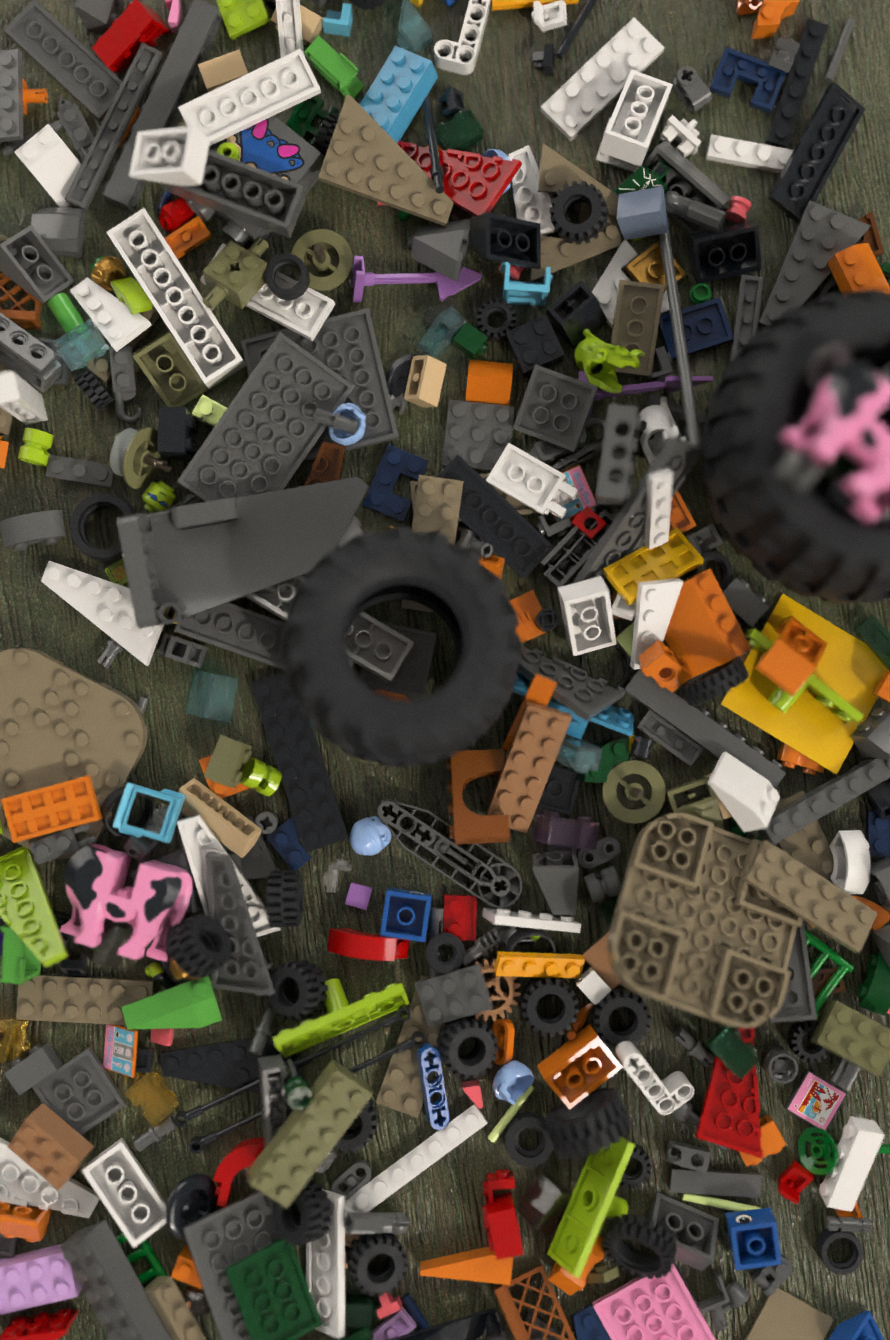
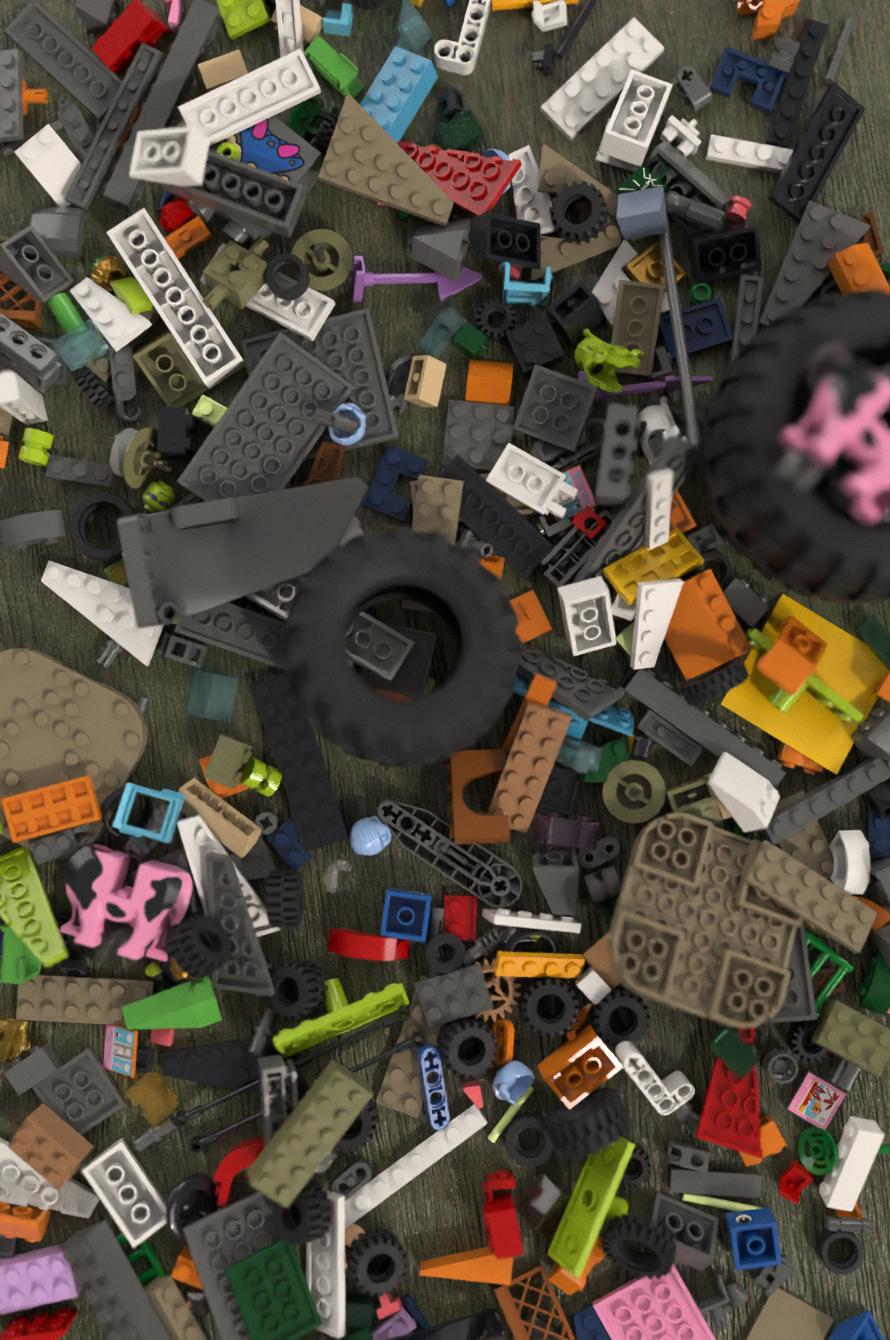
(301, 1096): dark green wheel -> none
(358, 895): medium lavender tile -> none
(376, 1223): dark grey piece -> none
(436, 170): black bar -> none
(544, 622): black wheel -> none
(602, 1274): olive plate -> none
(664, 666): orange brick -> none
(693, 1046): dark grey pin -> none

